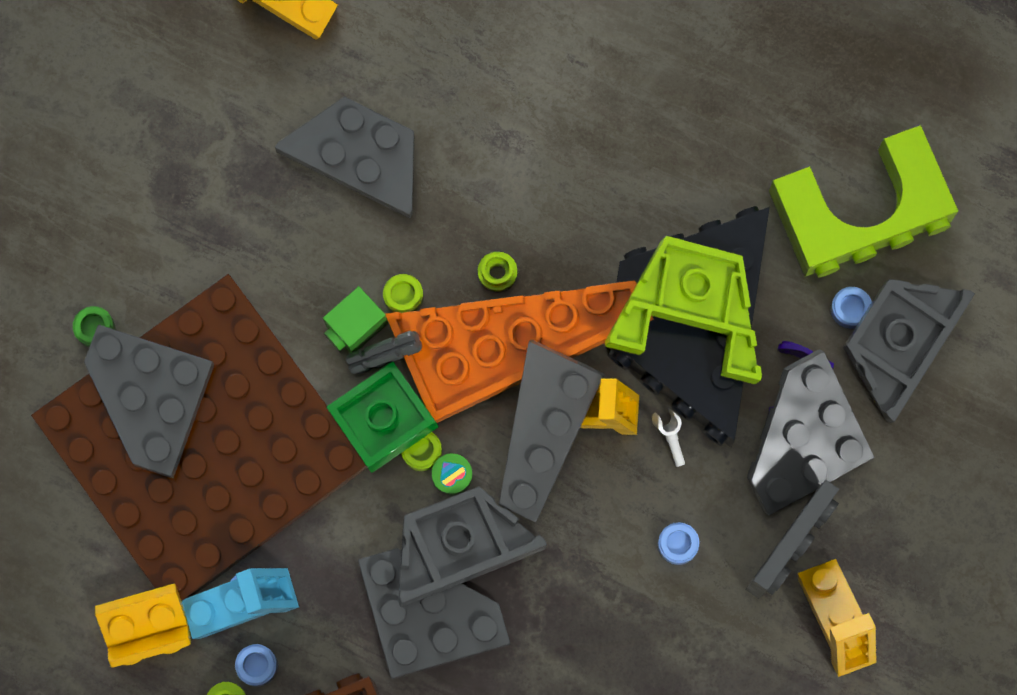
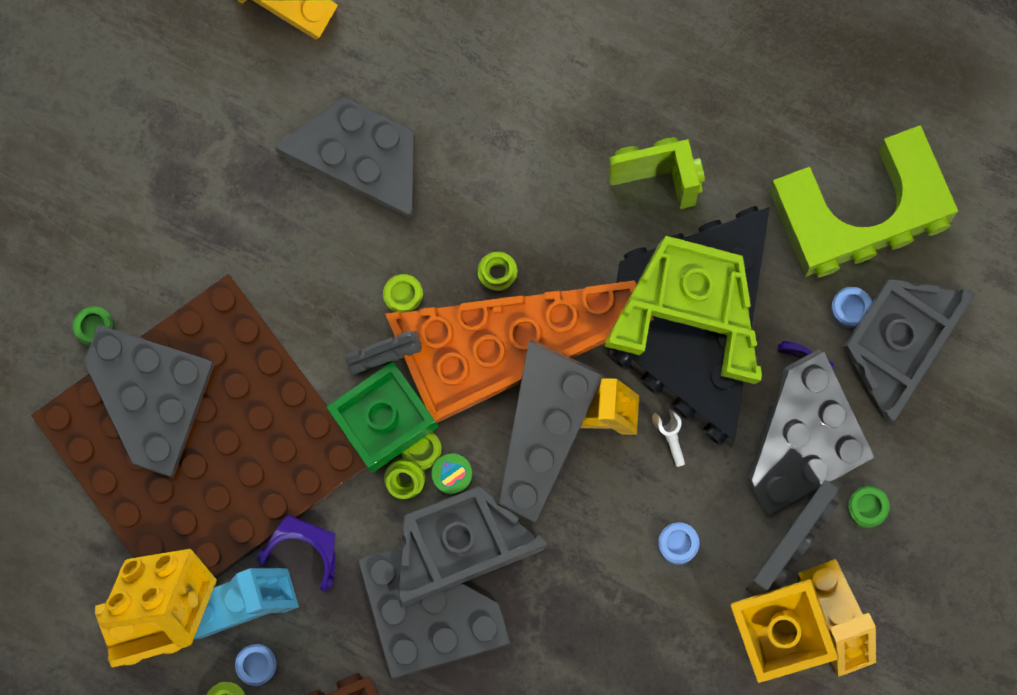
(163, 590): none -> yellow bracket
(318, 537): none -> dark purple helmet
(354, 321): bright green brick -> none
(402, 489): none -> lime plate
(666, 157): none -> lime bracket
(784, 631): none -> yellow slope
(868, 507): none -> bright green tile

